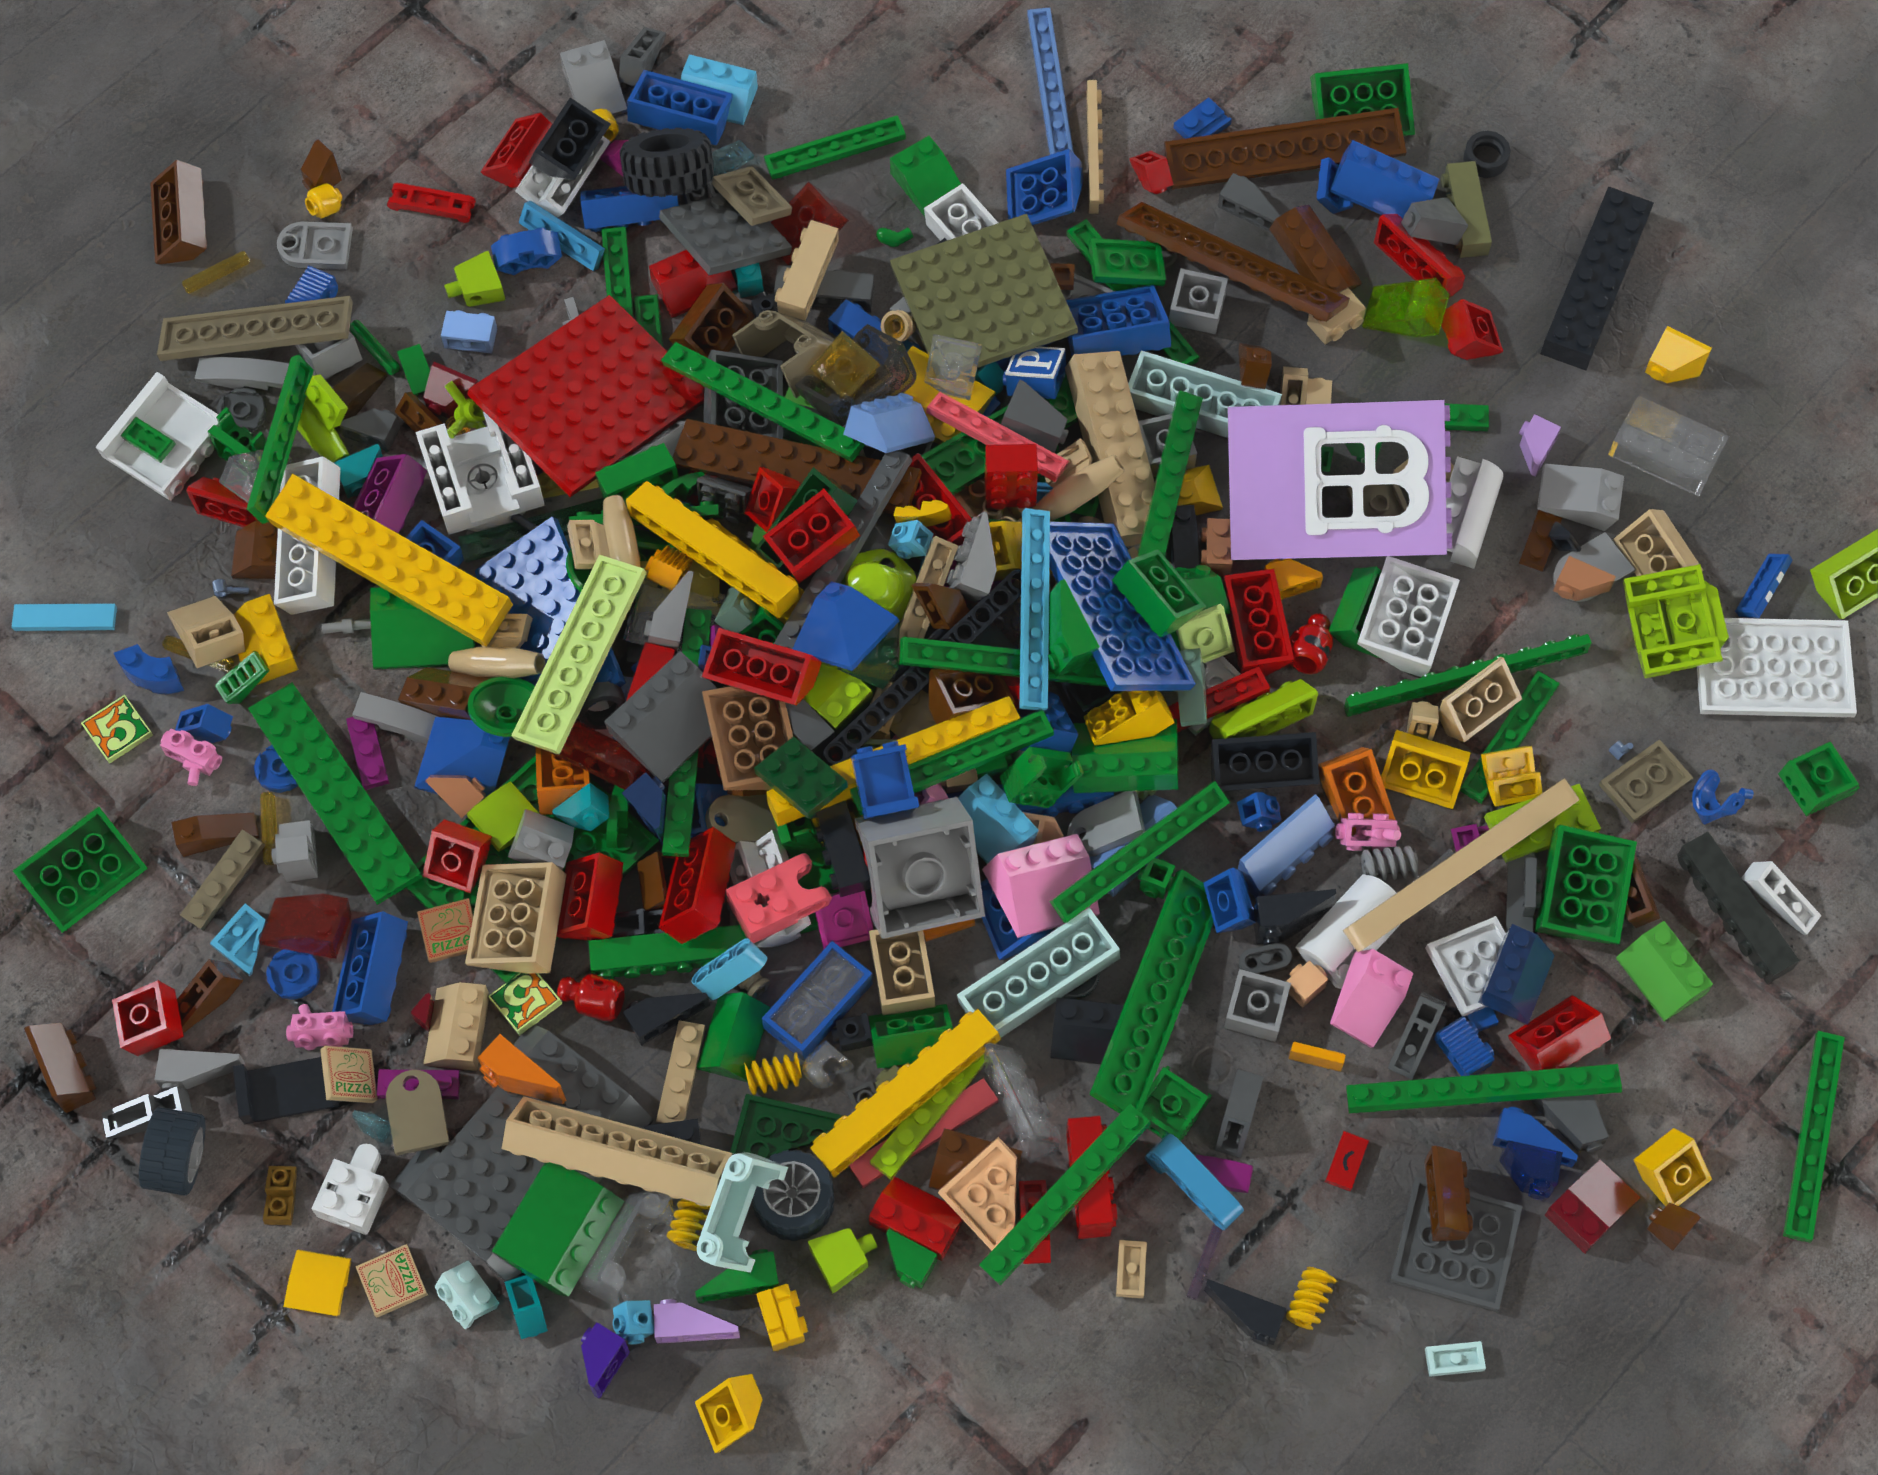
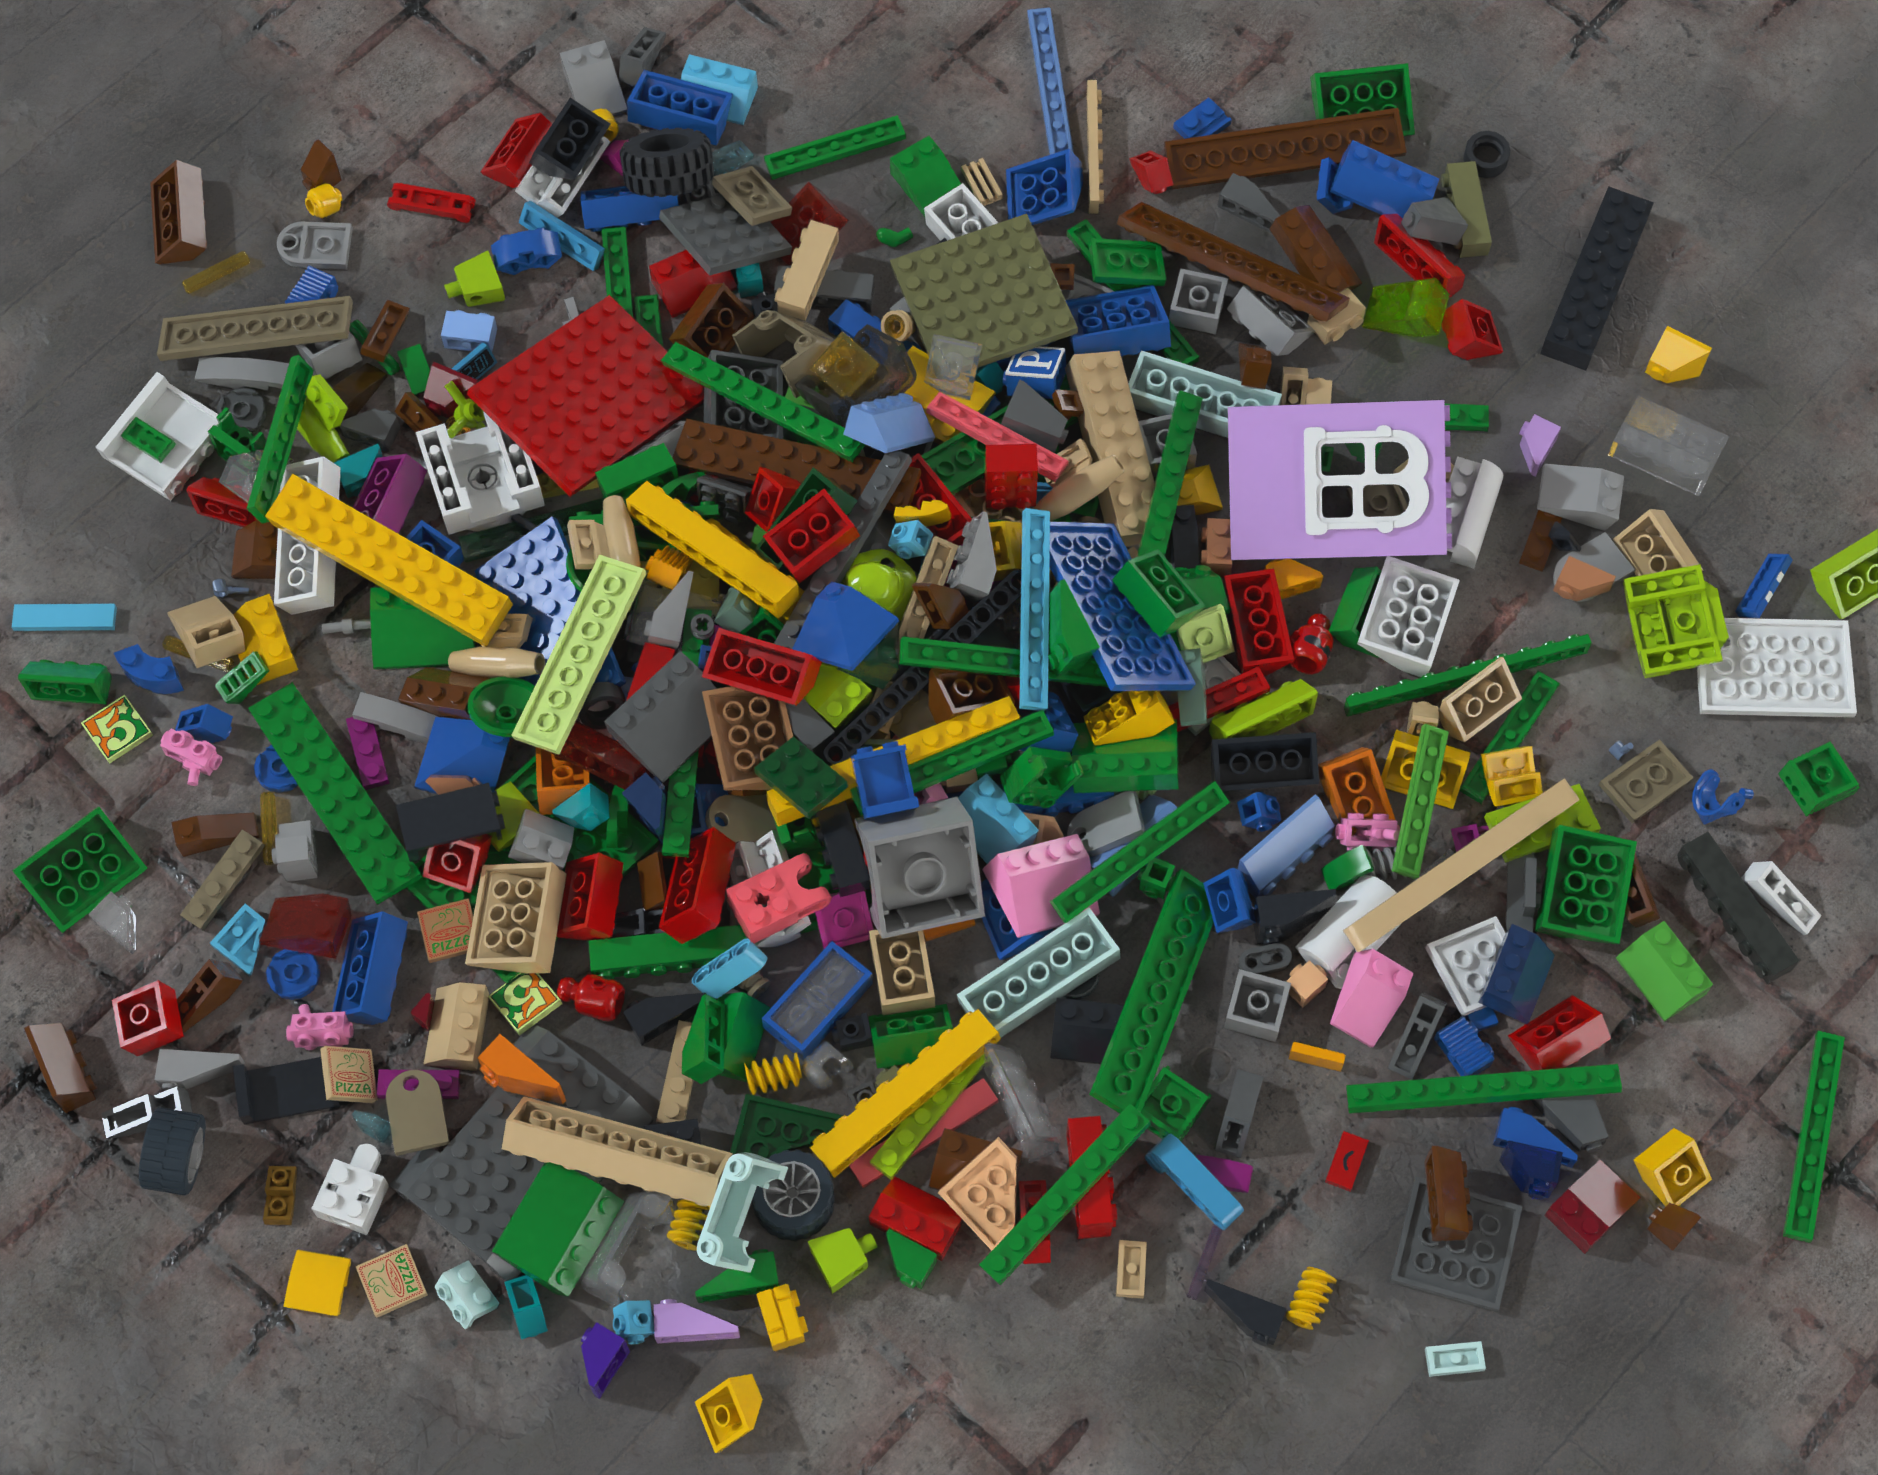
(66, 682): none -> green slope
(117, 920): none -> clear slope
(385, 331): none -> reddish brown plate
(449, 818): none -> black panel
(476, 362): none -> tile
(702, 635): none -> dark grey bush
(705, 1042): none -> green slope
(975, 168): none -> tan tile
(1067, 403): none -> reddish brown tile
(1269, 321): none -> light grey slope
(1347, 867): none -> green slope
(1420, 801): none -> bright green tile

